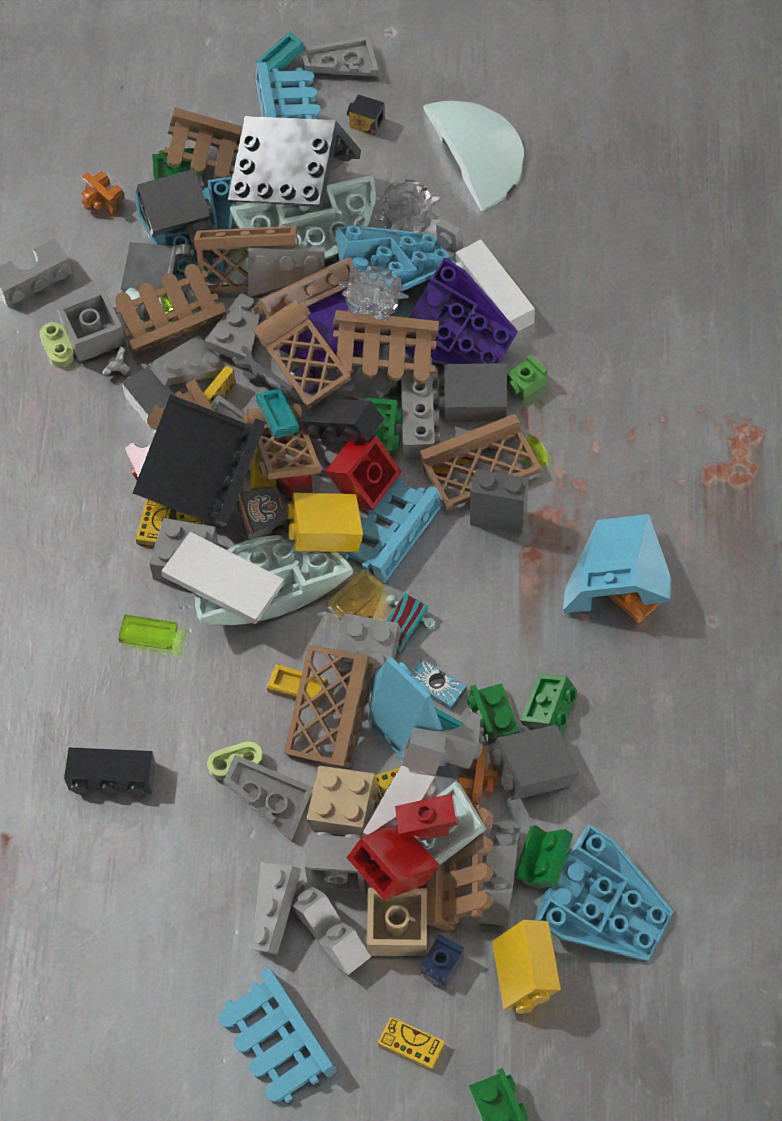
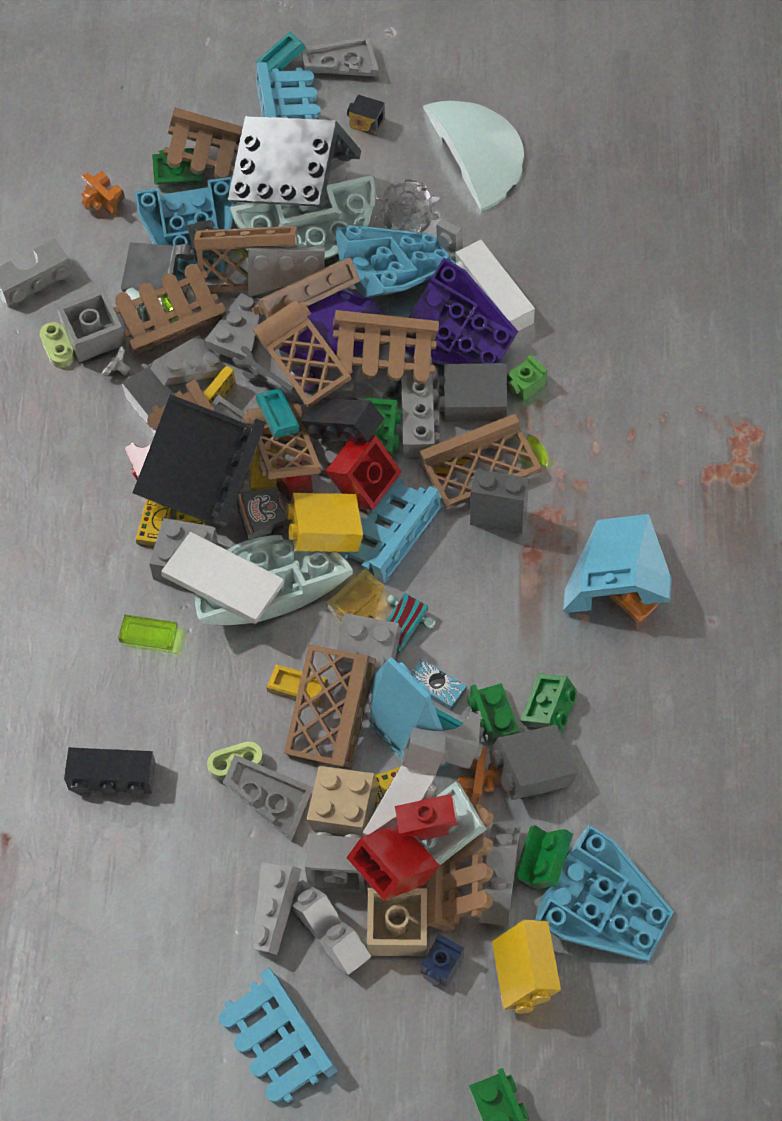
(173, 202): dark grey brick -> none
(373, 292): clear brick -> none
(411, 1043): yellow tile -> none

